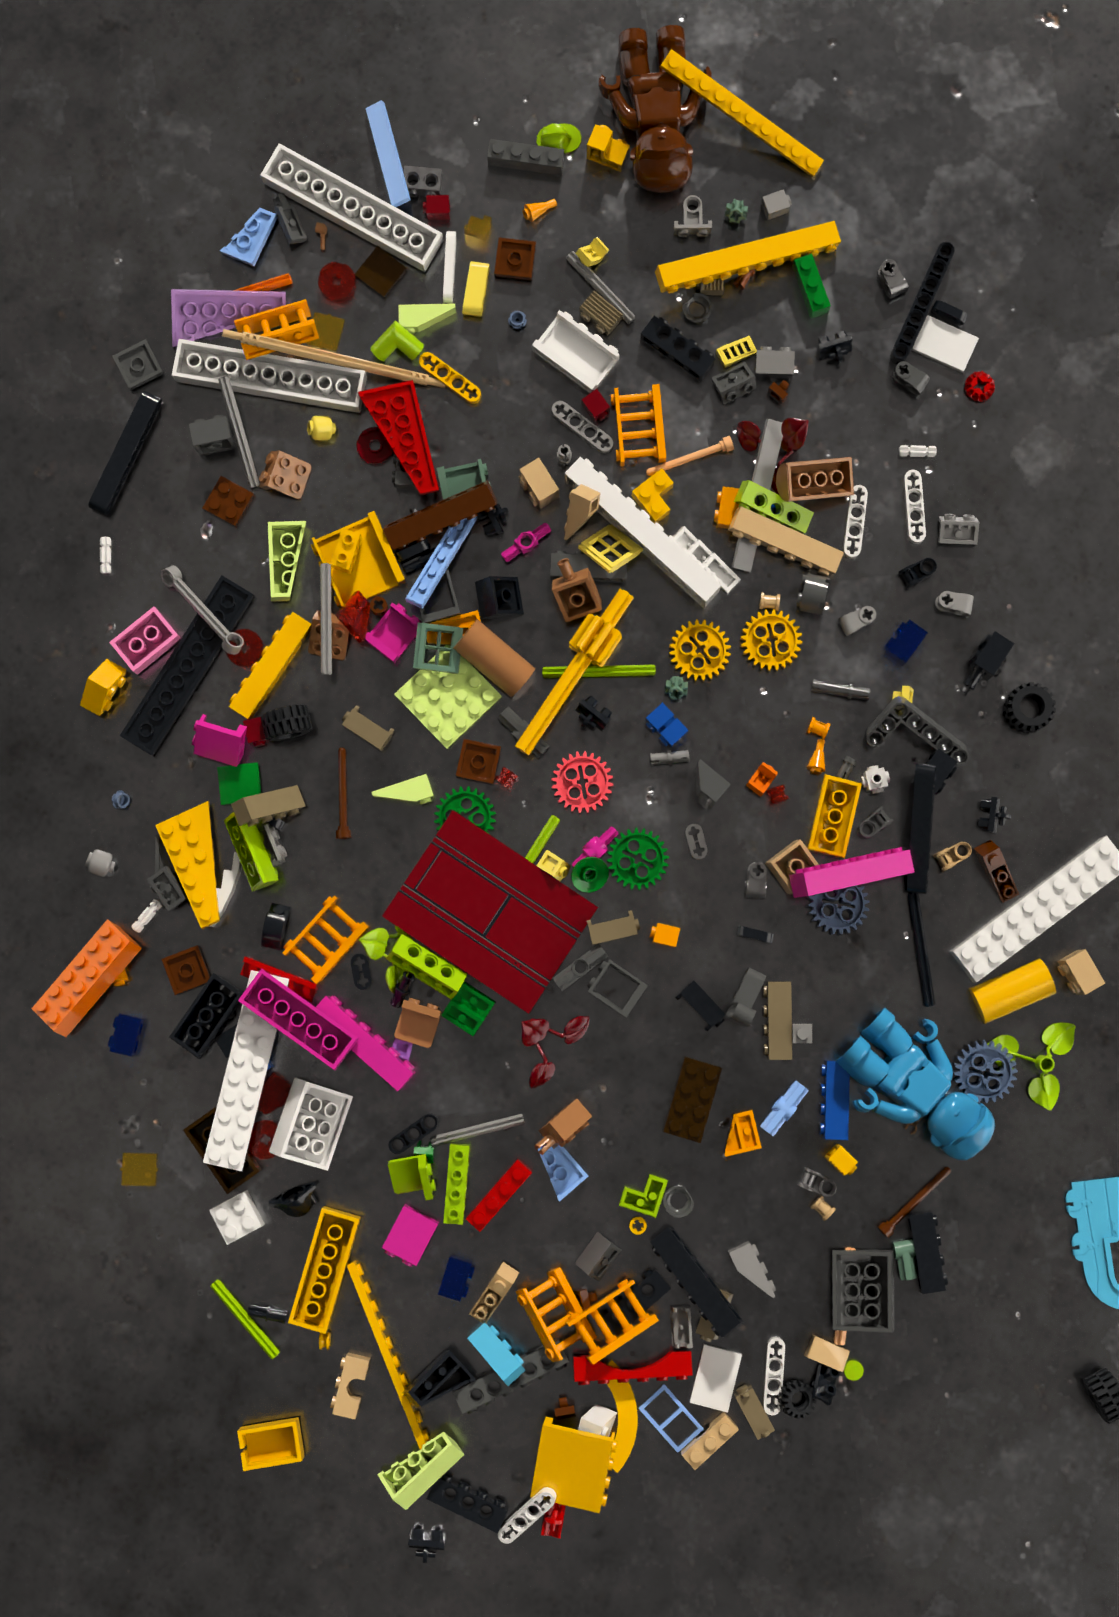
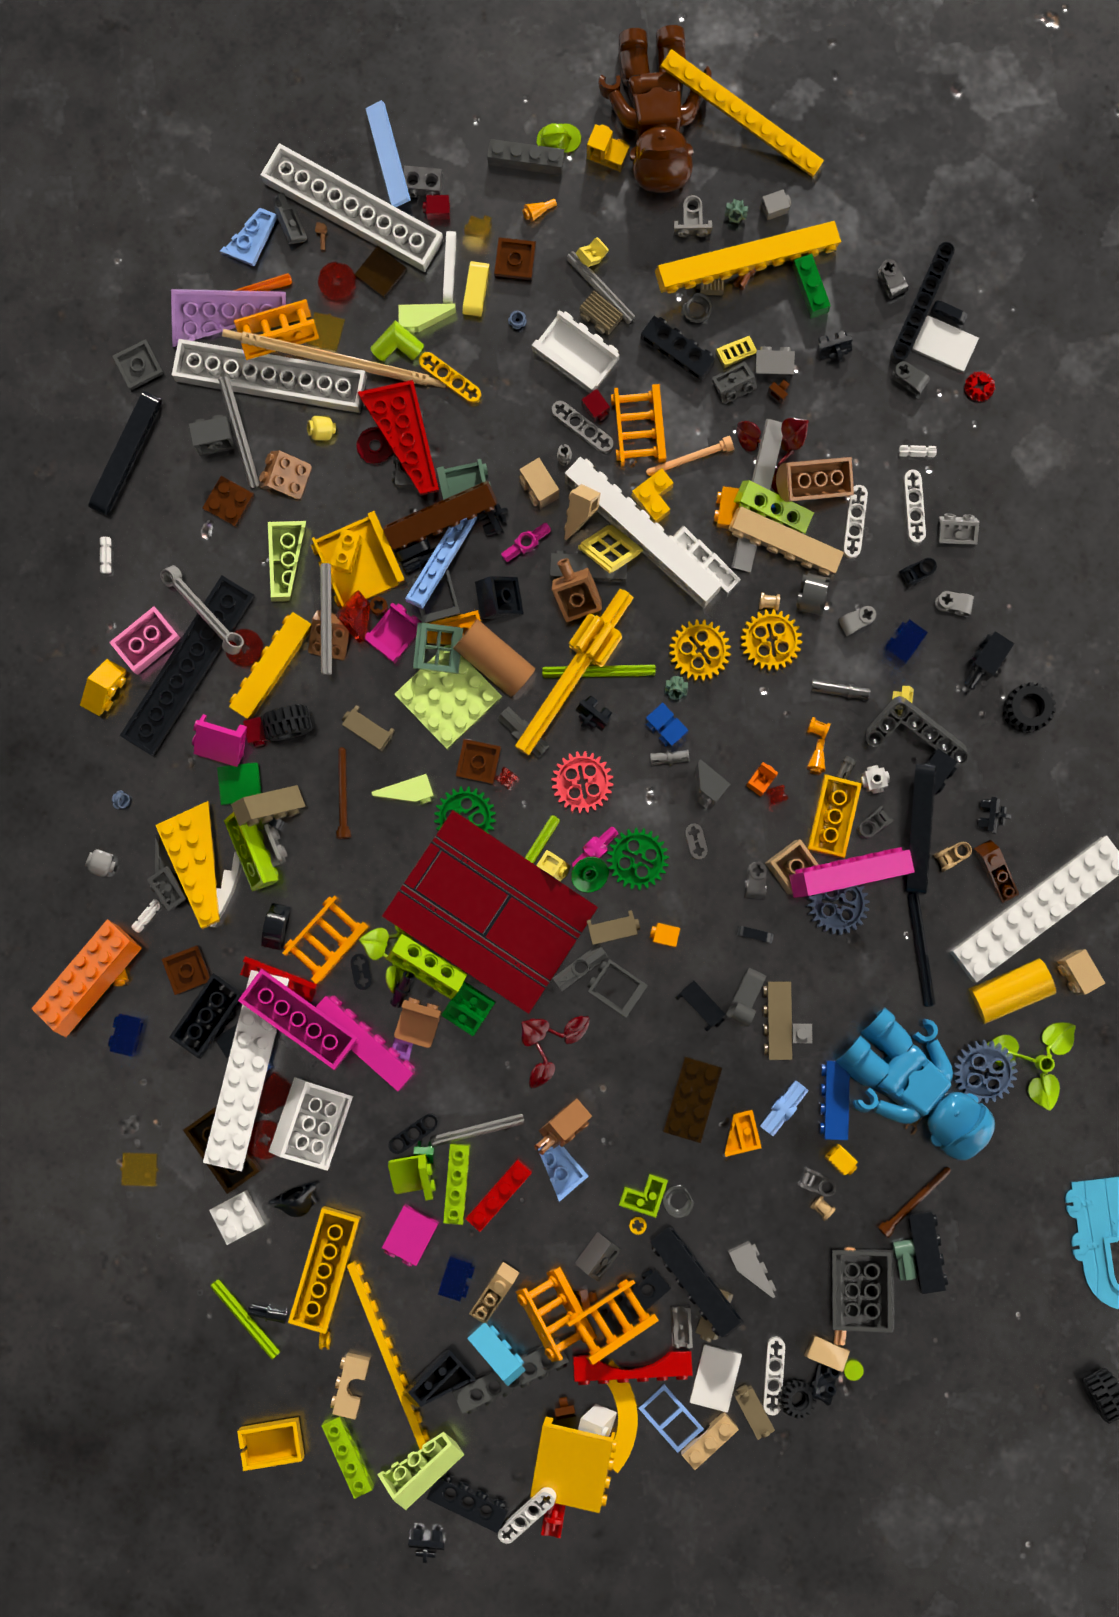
(348, 1456): none -> lime brick

